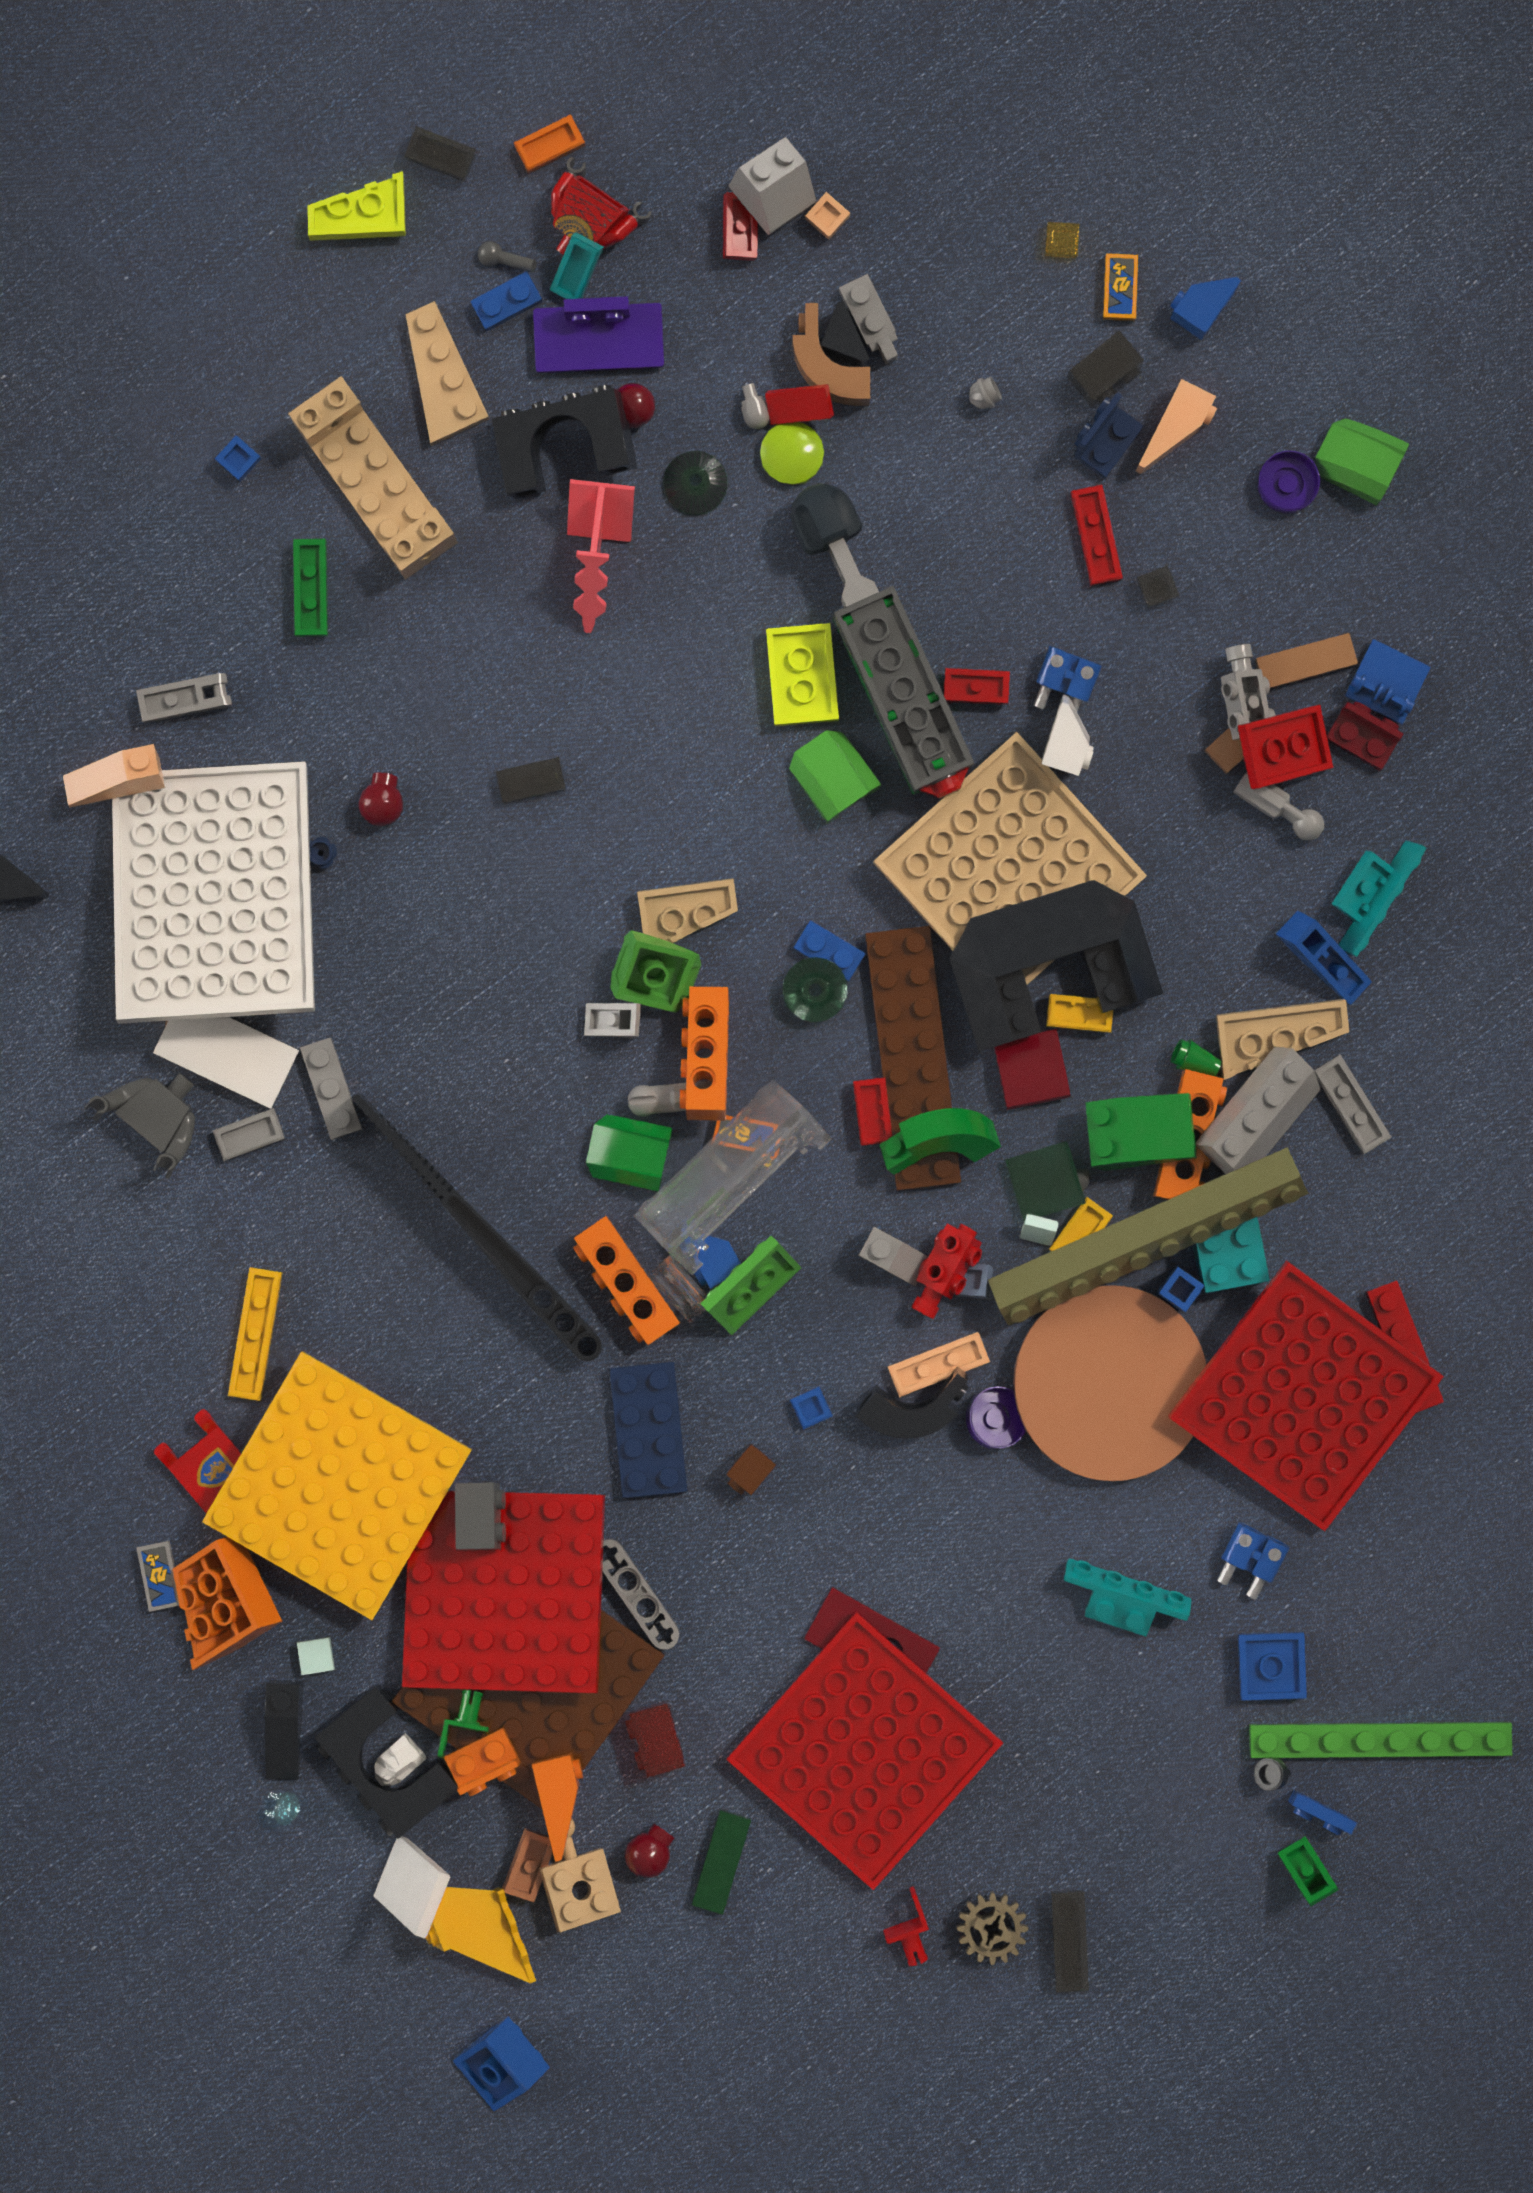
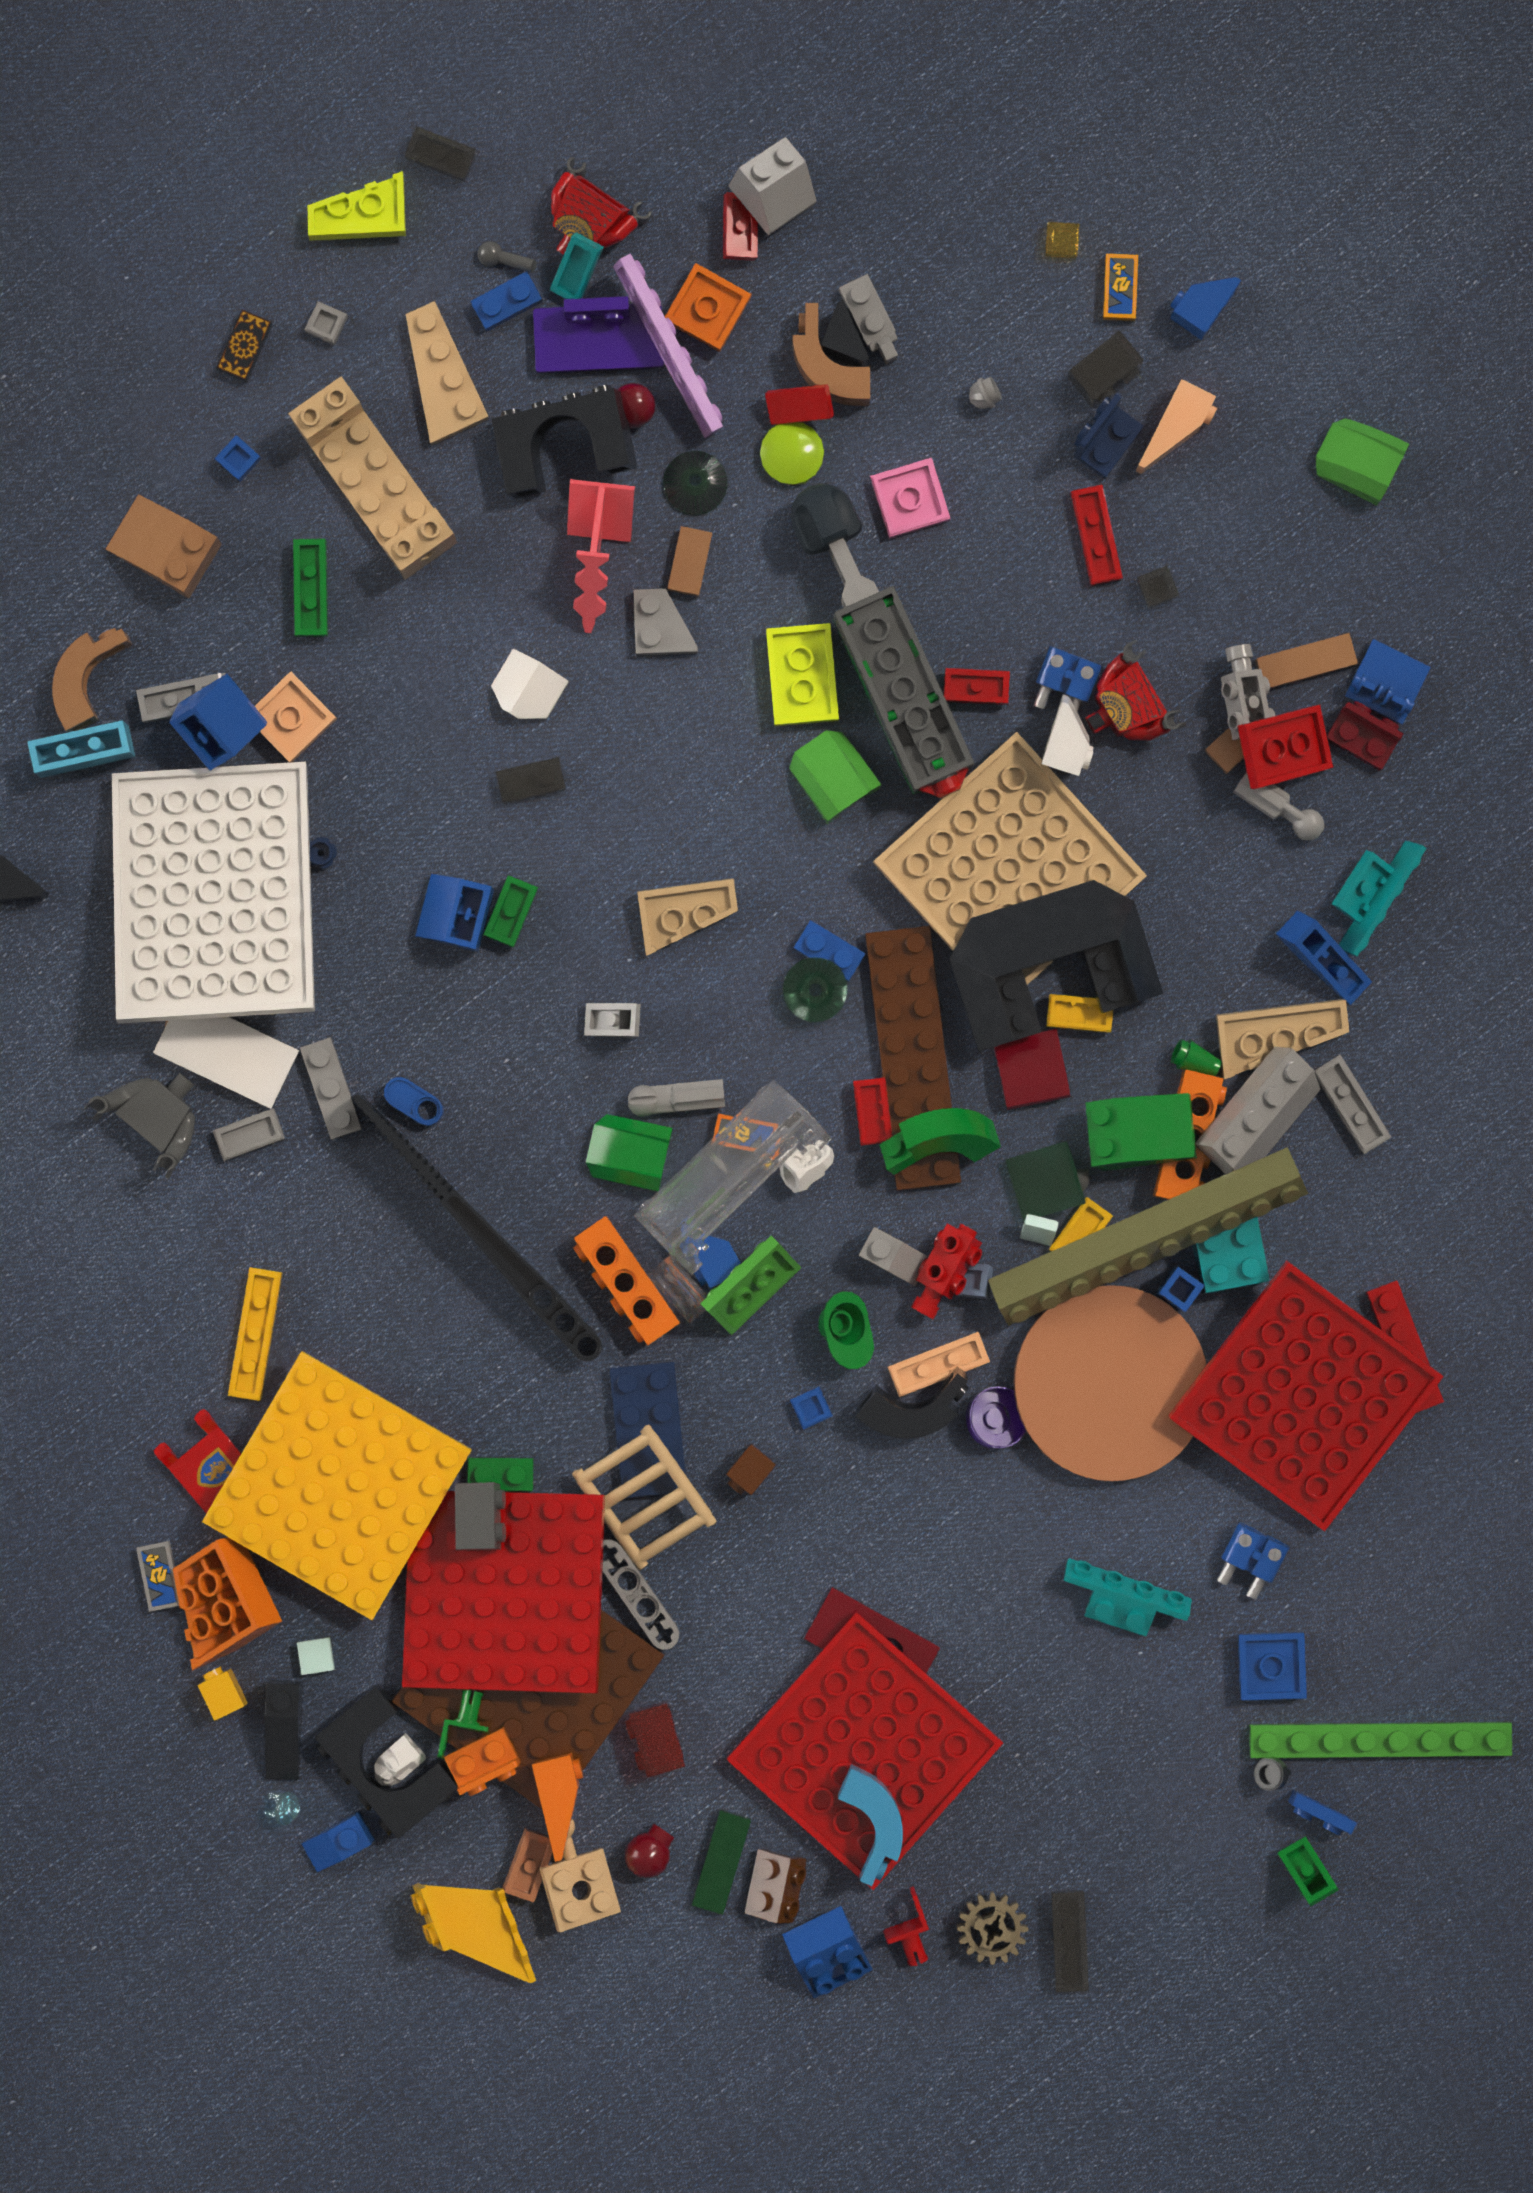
(73, 672): none -> medium nougat arch
(81, 749): none -> medium azure brick
(115, 776): light nougat slope -> none
(164, 545): none -> medium nougat slope
(217, 721): none -> blue slope
(222, 1692): none -> yellow brick
(244, 345): none -> tile
(293, 717): none -> light nougat plate
(326, 323): none -> light grey tile
(338, 1842): none -> blue slope
(381, 801): dark red piece -> none
(408, 1097): none -> blue piece
(412, 1886): white tile -> none
(454, 912): none -> blue slope
(501, 2064): blue slope -> none
(510, 1473): none -> green plate
(511, 911): none -> green plate
(527, 687): none -> white slope
(549, 144): orange tile -> none
(654, 972): bright green slope -> none
(659, 625): none -> light grey wing
(663, 336): none -> lavender plate
(666, 1464): none -> tan bar
(689, 561): none -> medium nougat tile
(708, 307): none -> orange plate
(708, 1102): orange brick -> none
(754, 408): light grey cylinder -> none
(775, 1886): none -> bracket
(802, 1170): none -> white rock
(827, 215): light nougat plate -> none
(827, 1952): none -> blue slope
(847, 1330): none -> green piece
(874, 1799): none -> dark azure arch
(910, 498): none -> bright pink tile
(1130, 702): none -> red torso
(1288, 482): dark purple piece -> none

